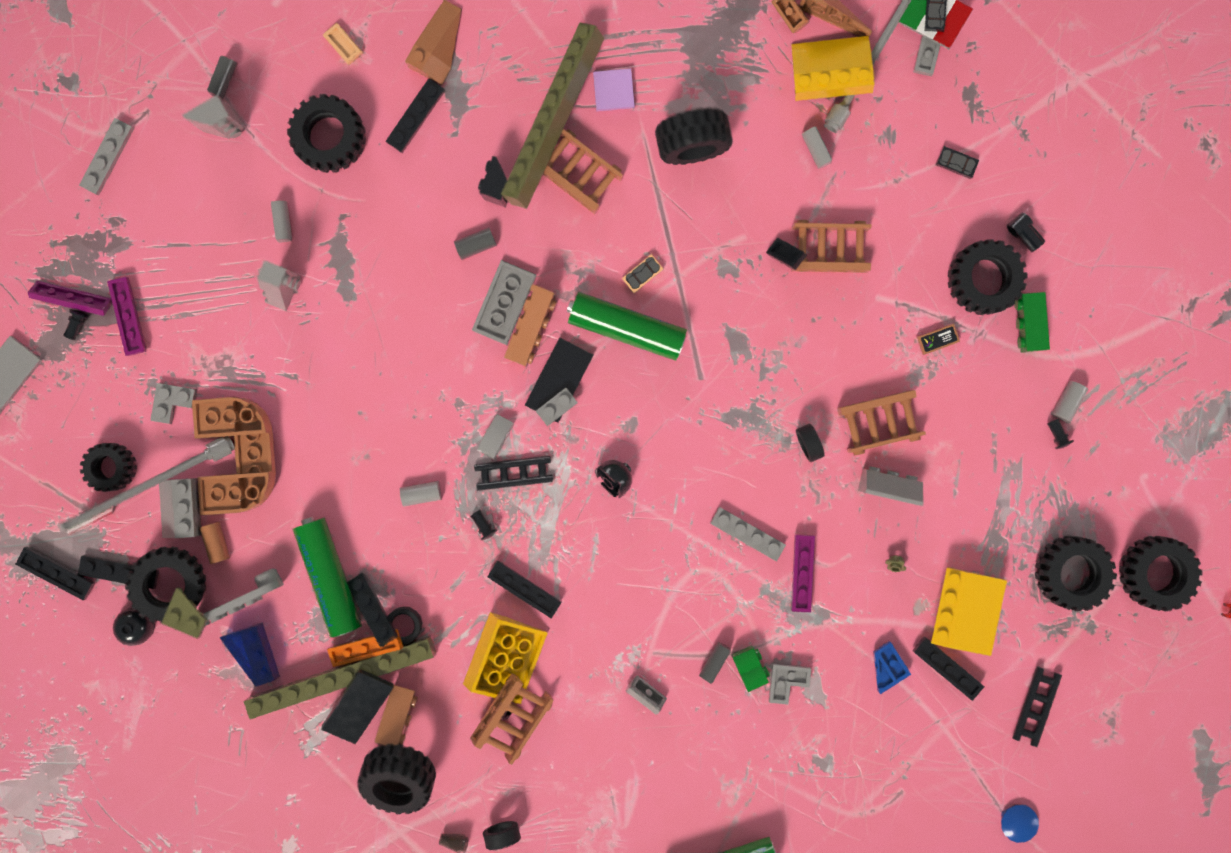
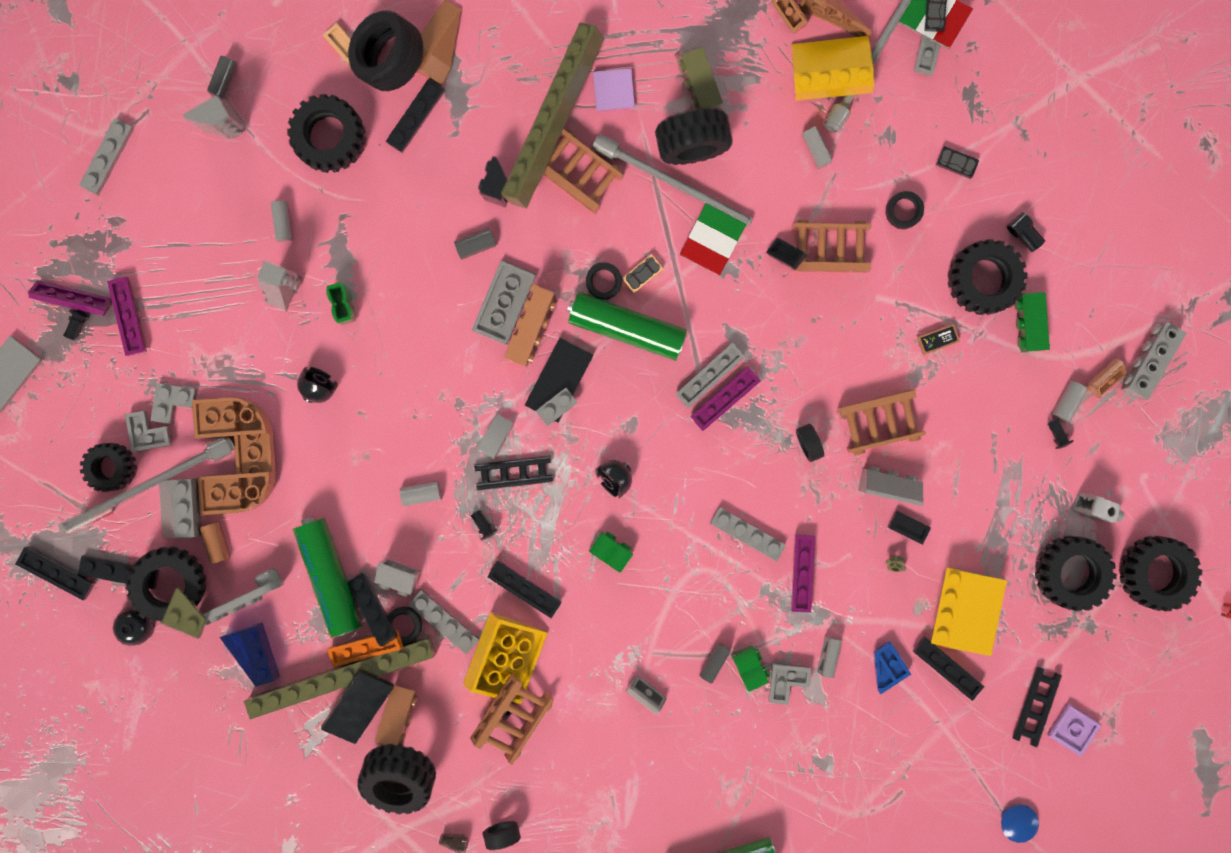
(143, 437): none -> light grey plate
(315, 385): none -> black cylinder
(340, 298): none -> green brick
(369, 40): none -> black tyre
(397, 576): none -> light grey slope
(443, 621): none -> light grey plate
(604, 295): none -> black tyre
(610, 551): none -> green brick
(699, 78): none -> olive wedge
(710, 375): none -> light grey plate
(716, 227): none -> flag
(725, 399): none -> magenta plate
(829, 656): none -> light grey brick
(909, 527): none -> black tile
(916, 200): none -> black tyre
(1074, 730): none -> lavender tile
(1098, 508): none -> light grey torso
(1107, 378): none -> nougat brick
(1153, 360): none -> light grey brick

